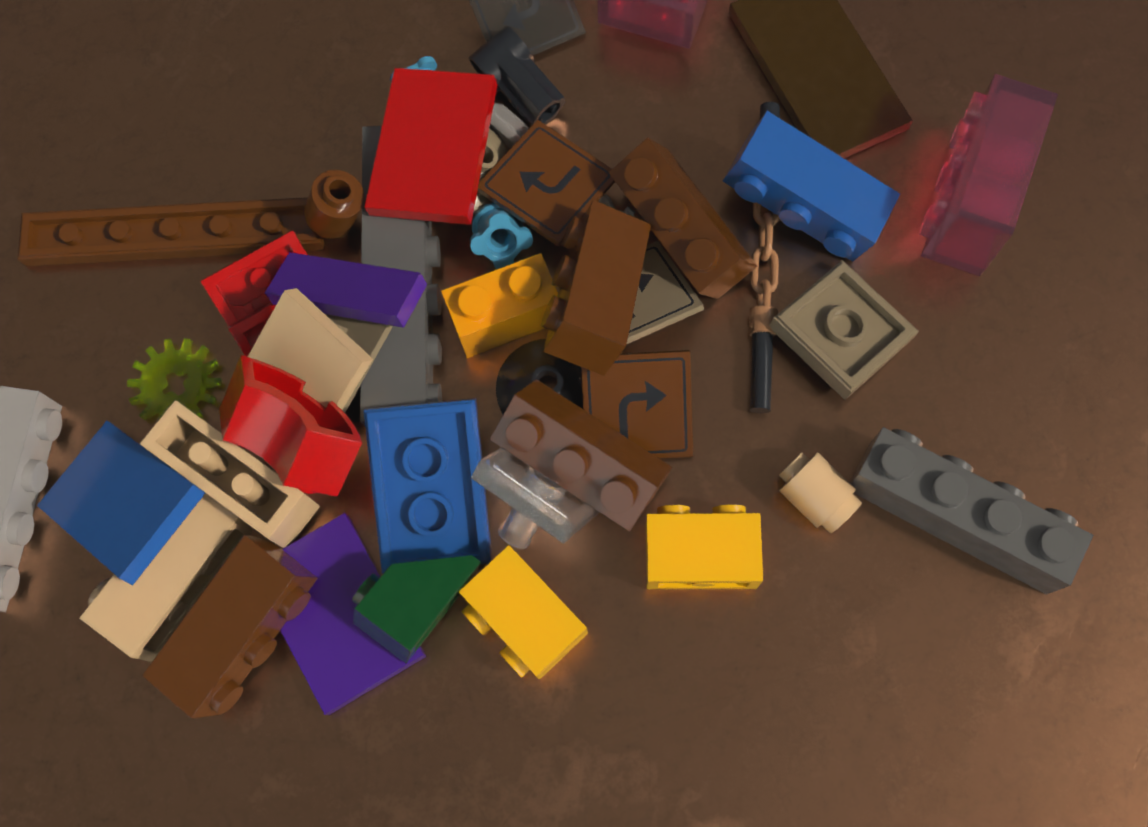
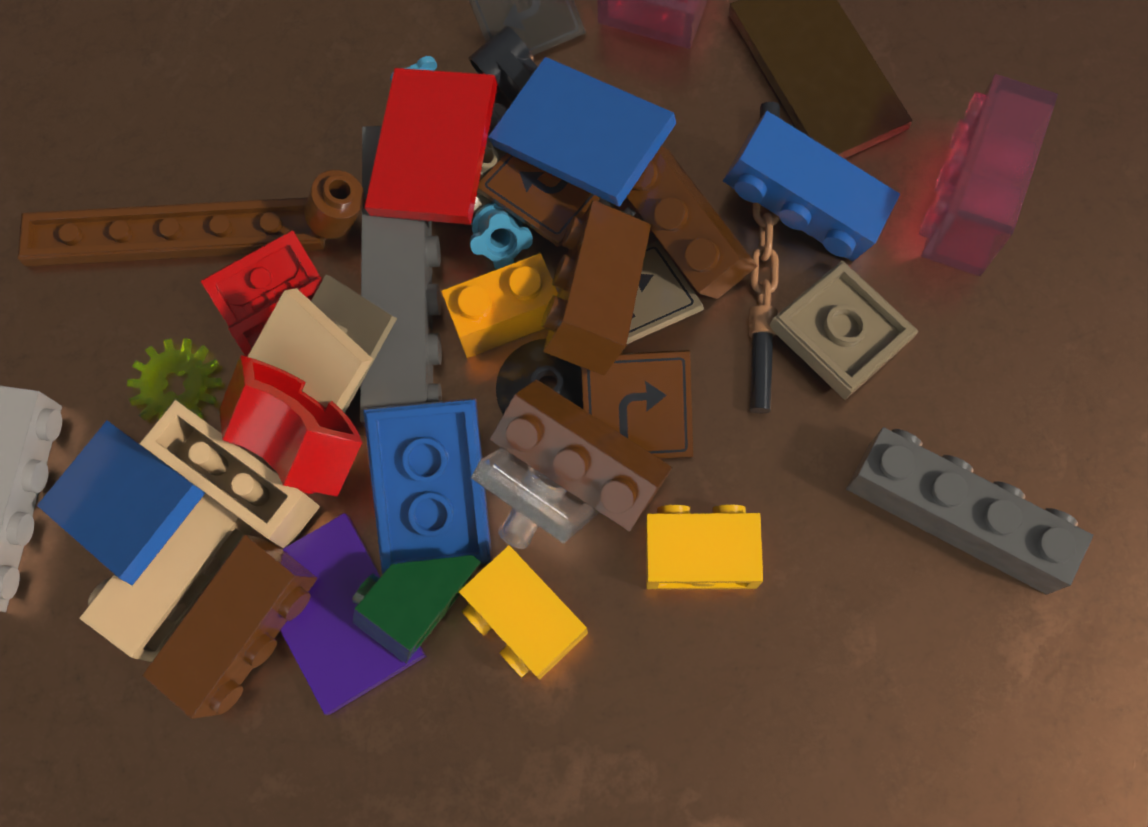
(350, 288): dark purple tile -> none
(583, 130): none -> blue tile
(819, 491): tan brick -> none

